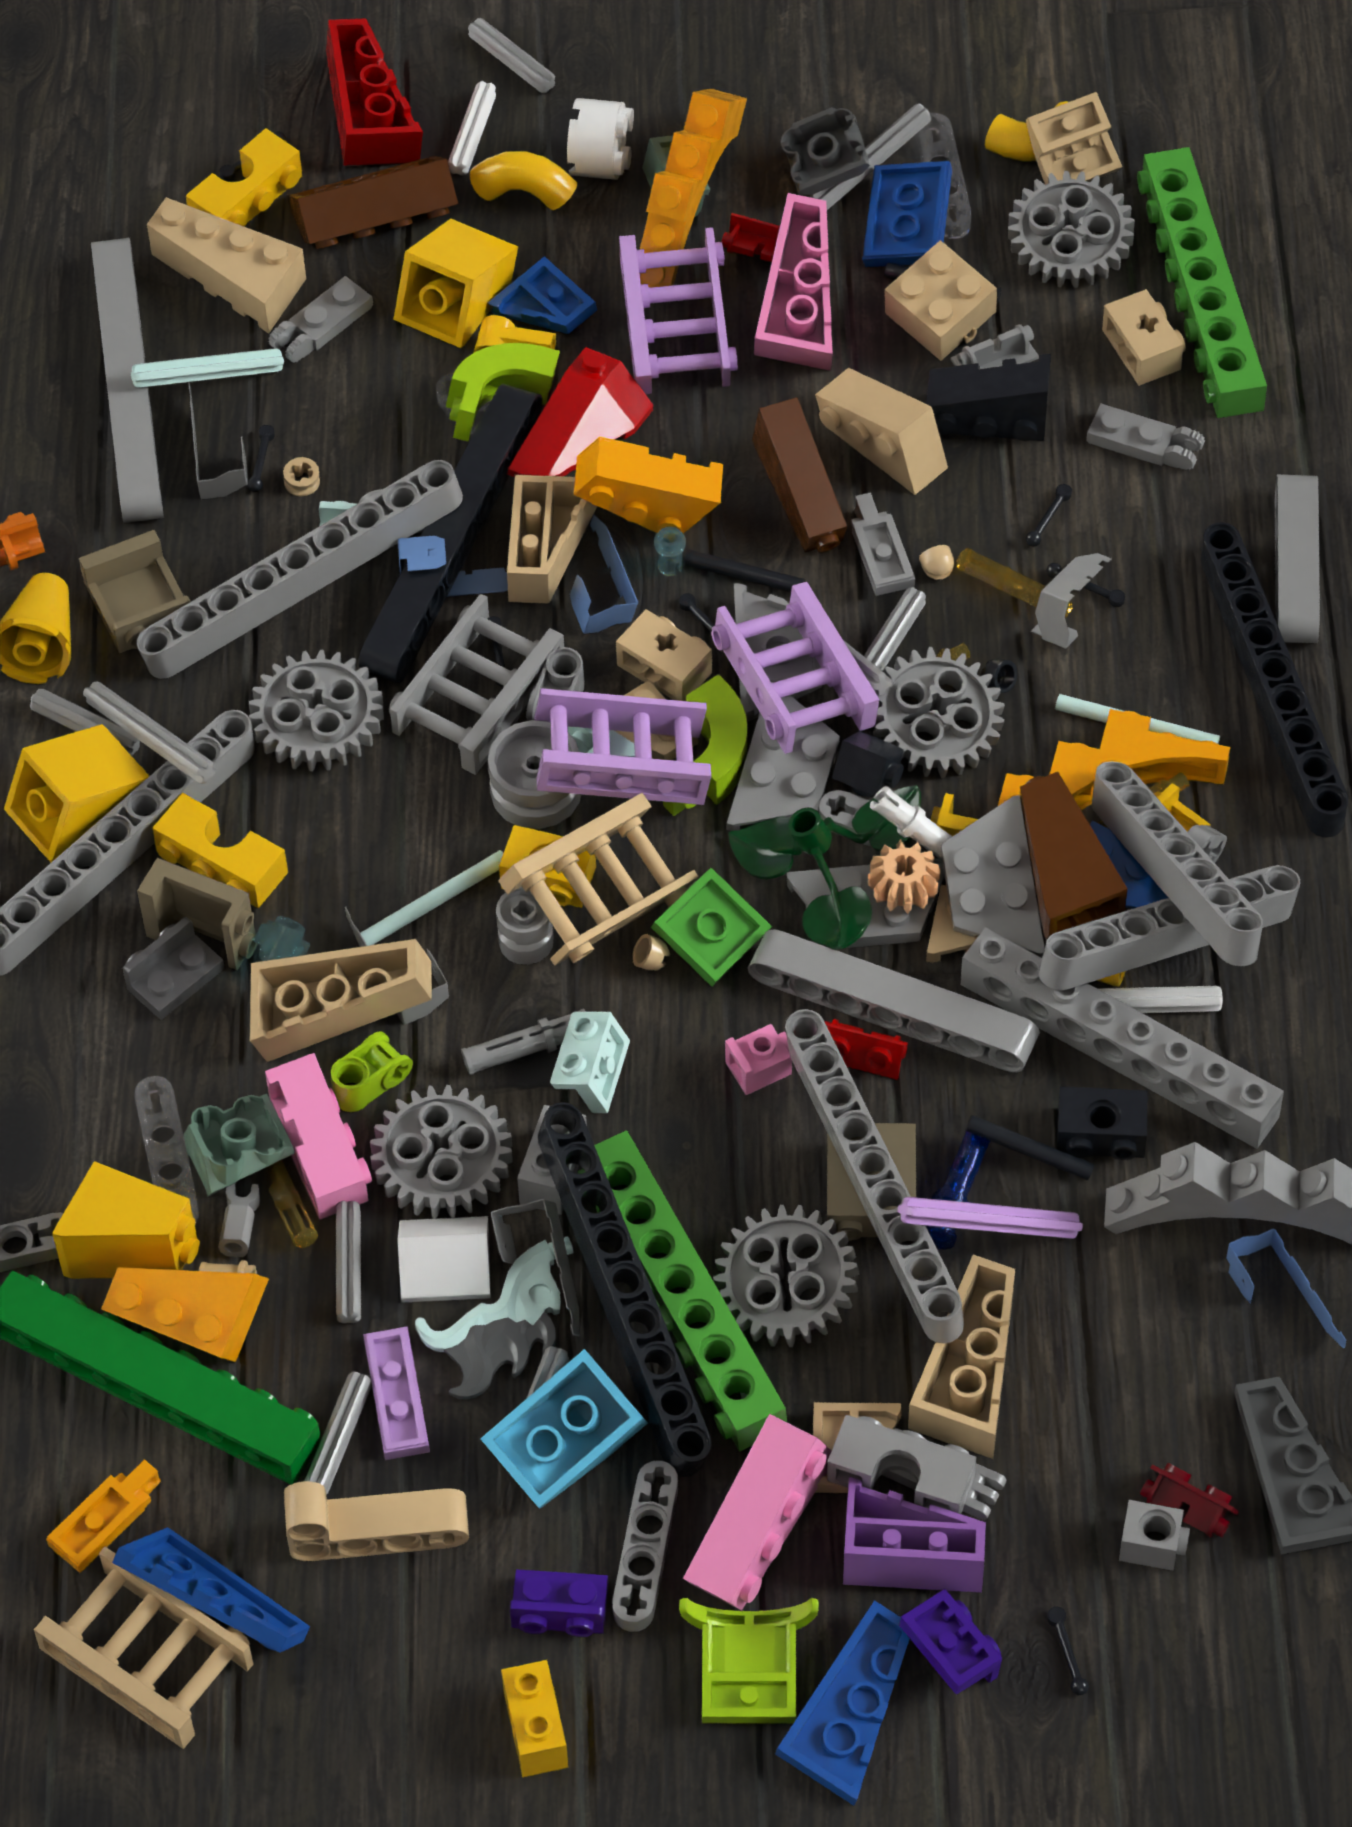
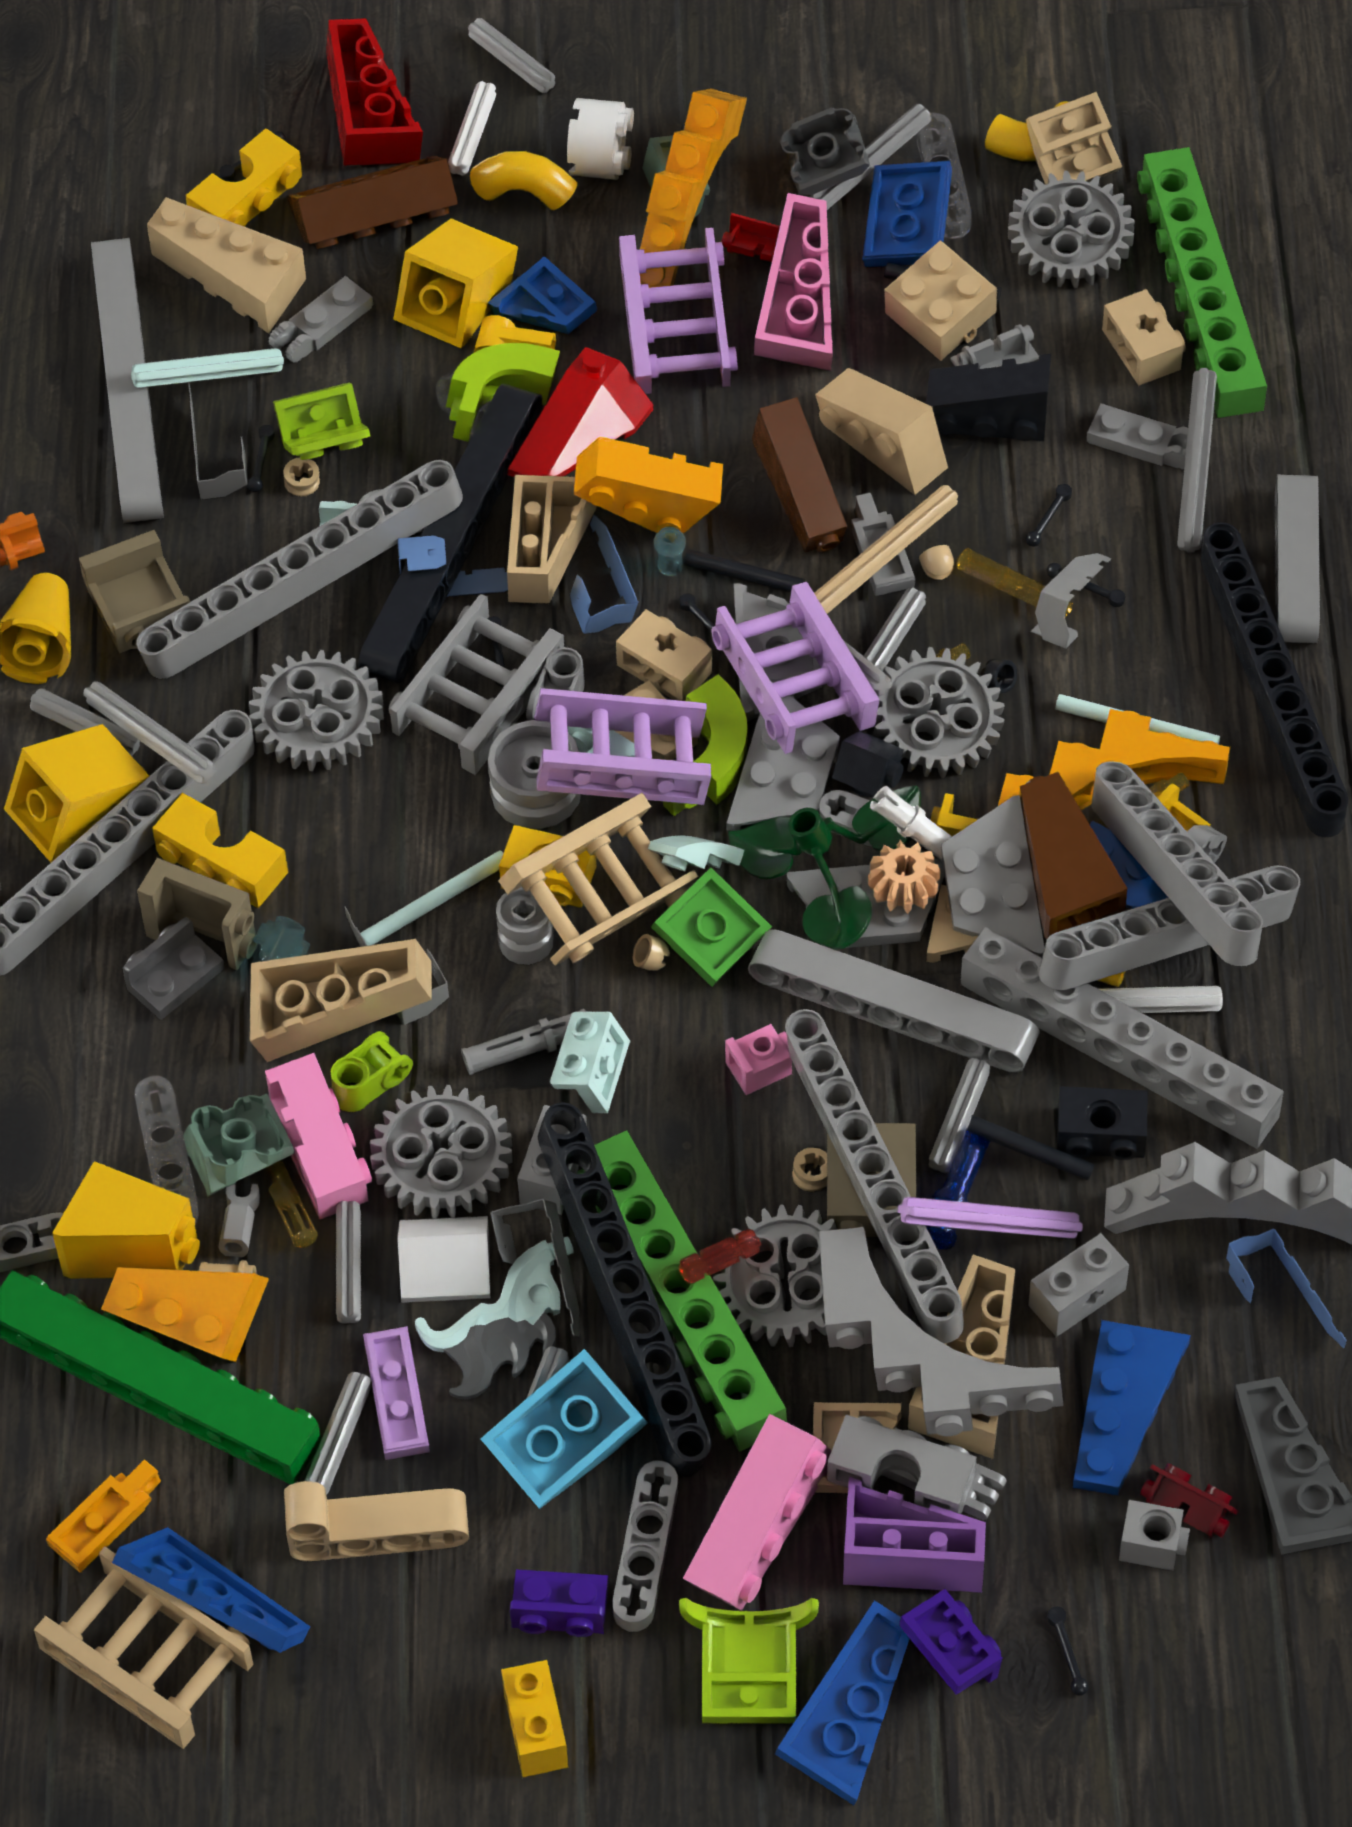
(320, 421): none -> lime bracket
(694, 851): none -> light aqua slope
(719, 1256): none -> clear red axle
(807, 1181): none -> tan bush
(868, 1052): red hinge -> none
(886, 547): none -> tan axle
(907, 1357): none -> light grey arch
(958, 1114): none -> light grey axle
(1078, 1284): none -> light grey brick
(1125, 1391): none -> blue wing
(1197, 460): none -> light grey axle

